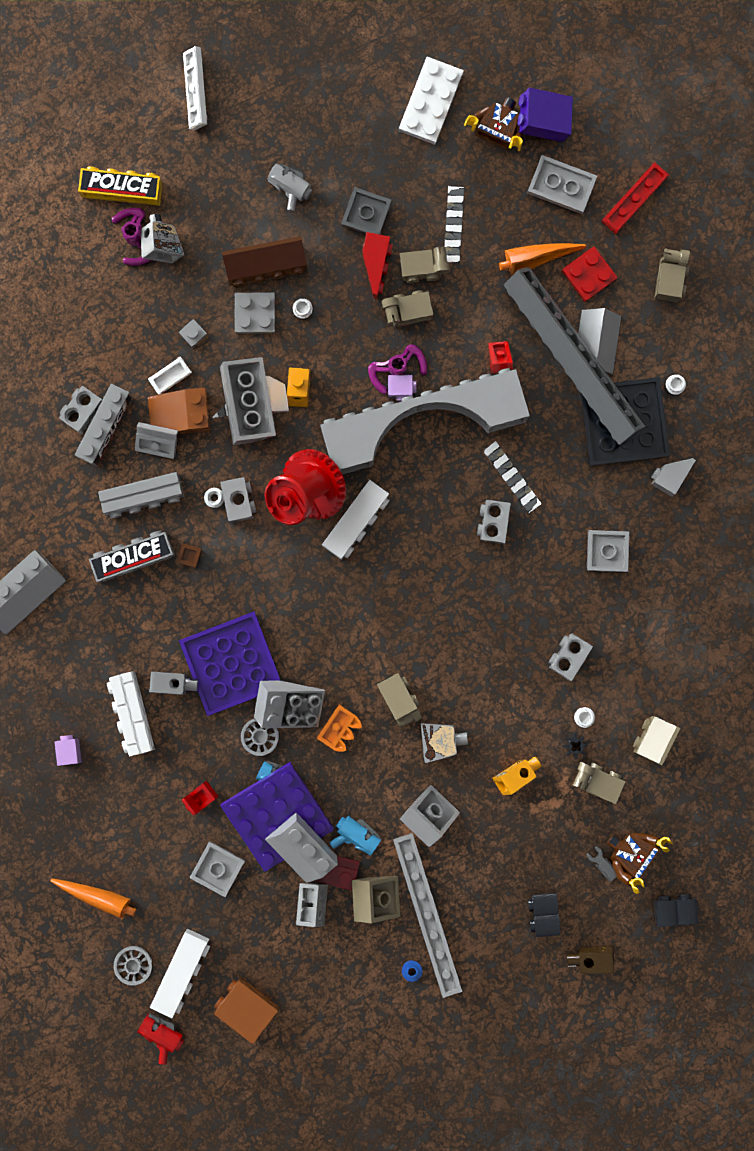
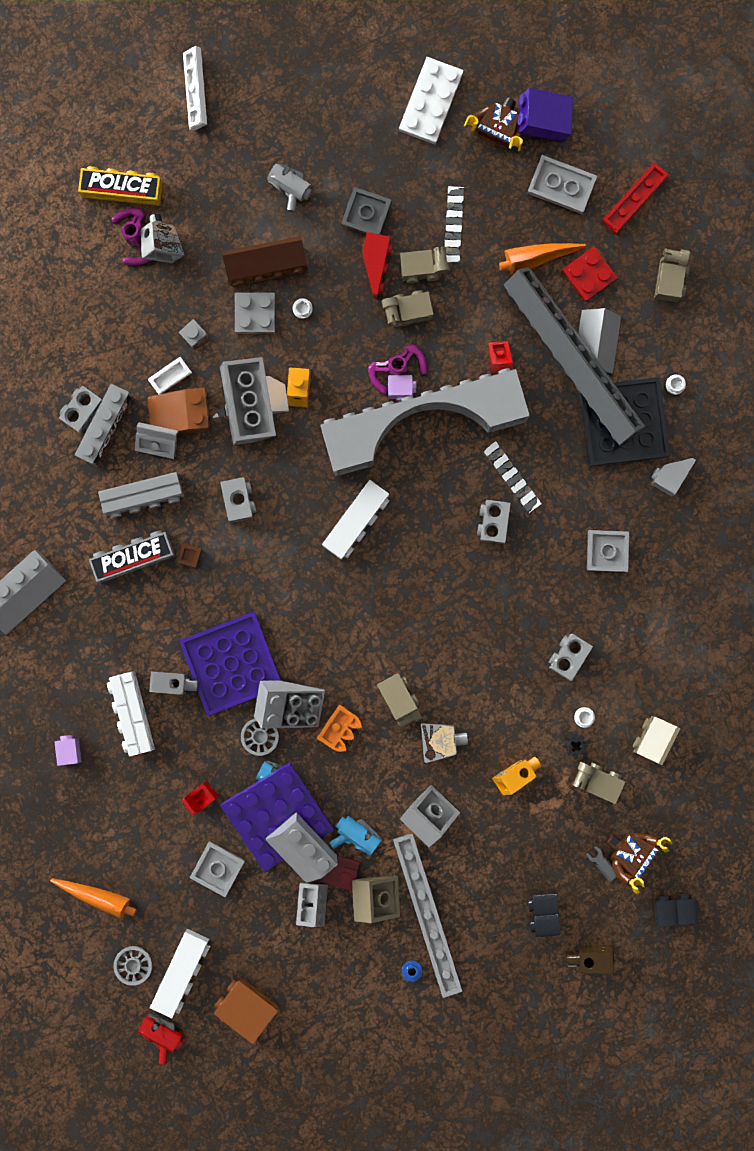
(214, 491): white plate -> none
(308, 487): red piece -> none

